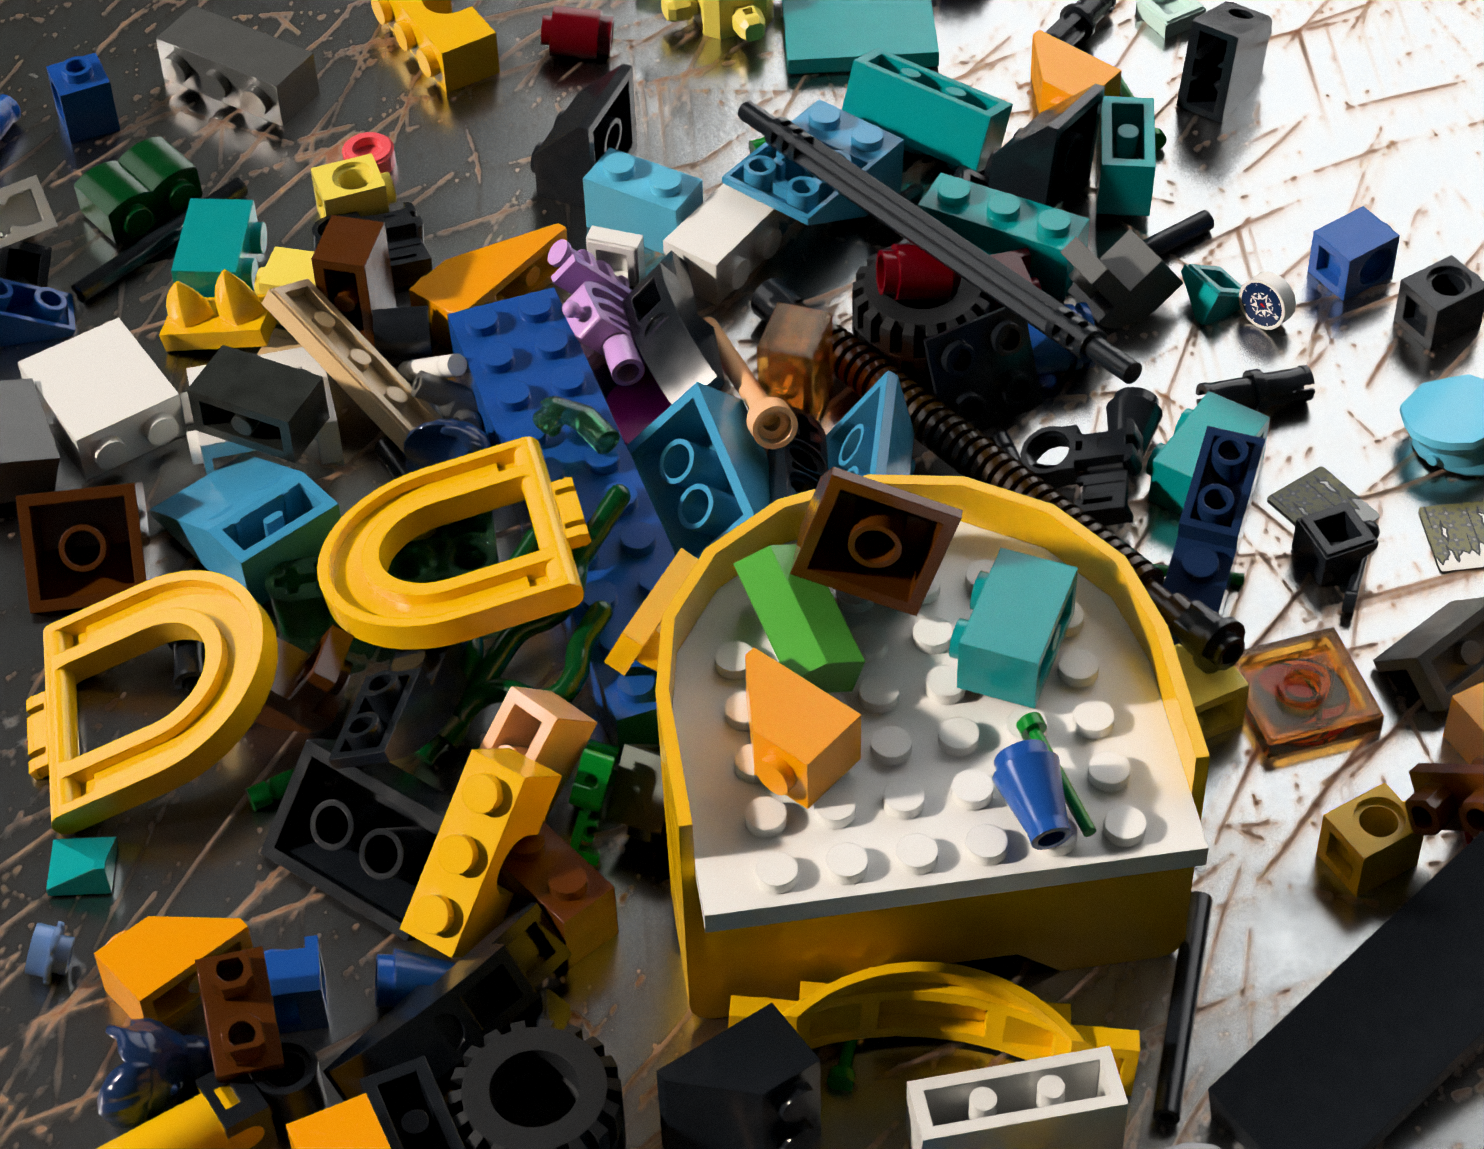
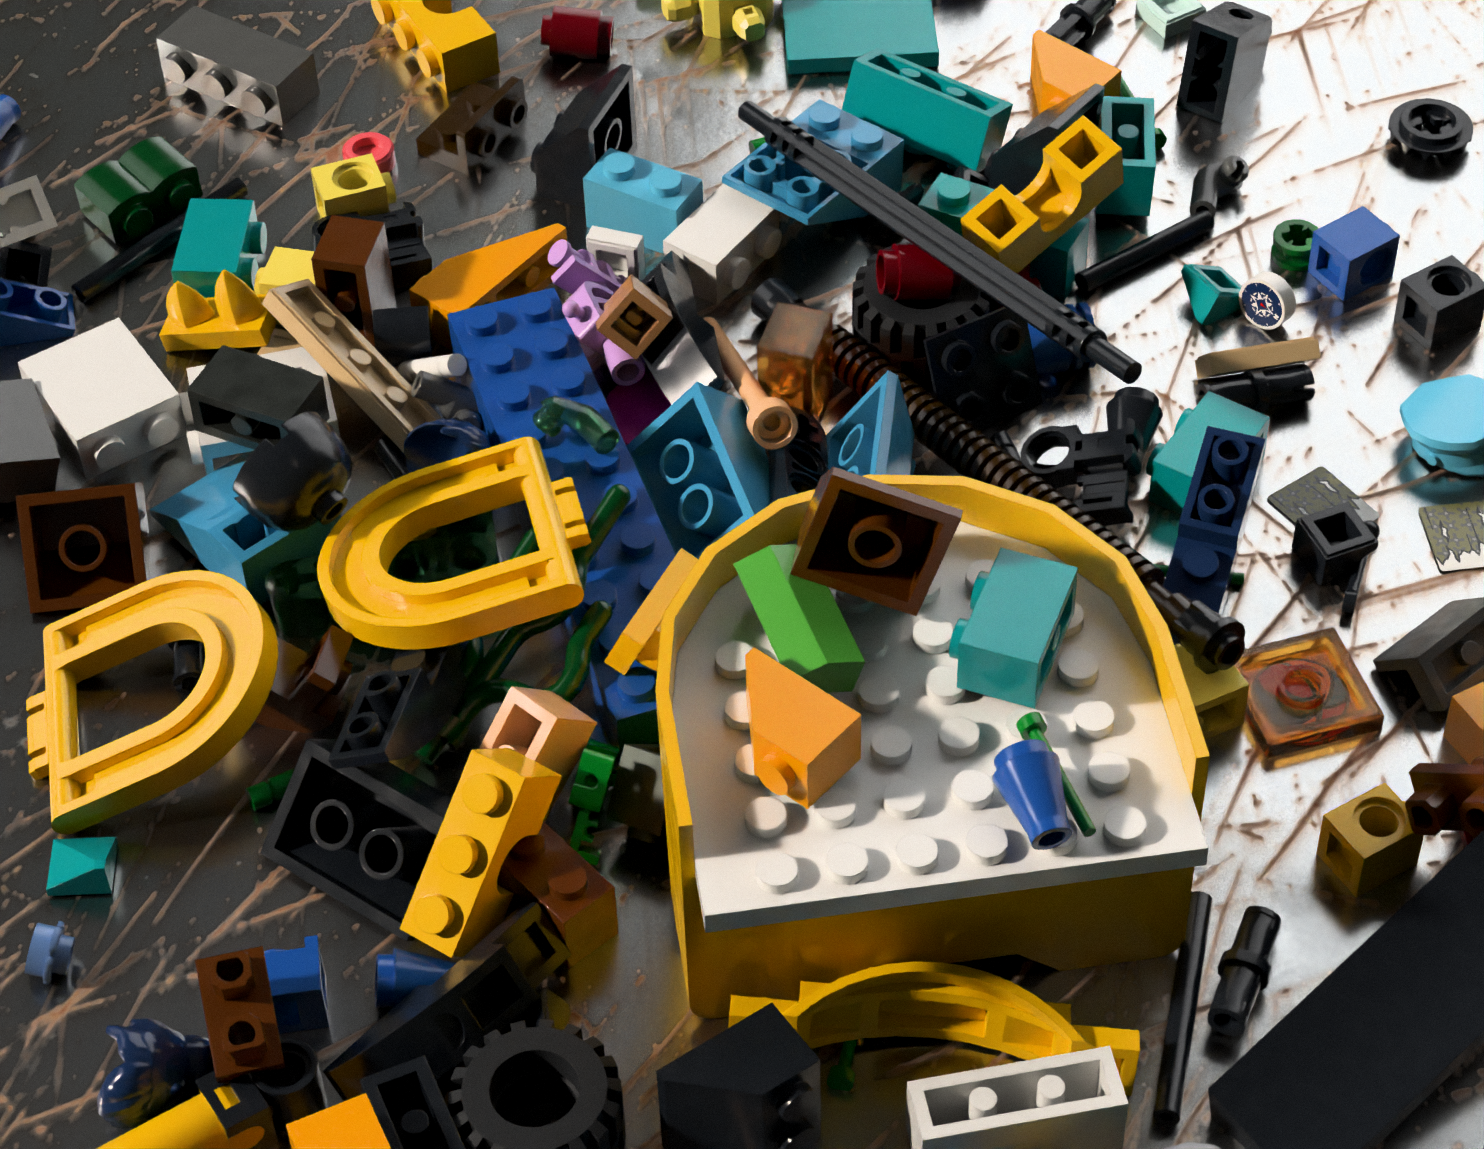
(83, 97): blue brick -> none
(154, 966): light orange slope -> none
(298, 478): none -> black cylinder
(474, 125): none -> dark brown bracket
(633, 317): none -> medium nougat piece
(1075, 177): none -> yellow arch
(1123, 283): dark grey brick -> none
(1217, 182): none -> dark grey arm
(1244, 970): none -> black pin
(1257, 357): none -> tan tile
(1287, 235): none -> green bush
(1446, 124): none -> black gear

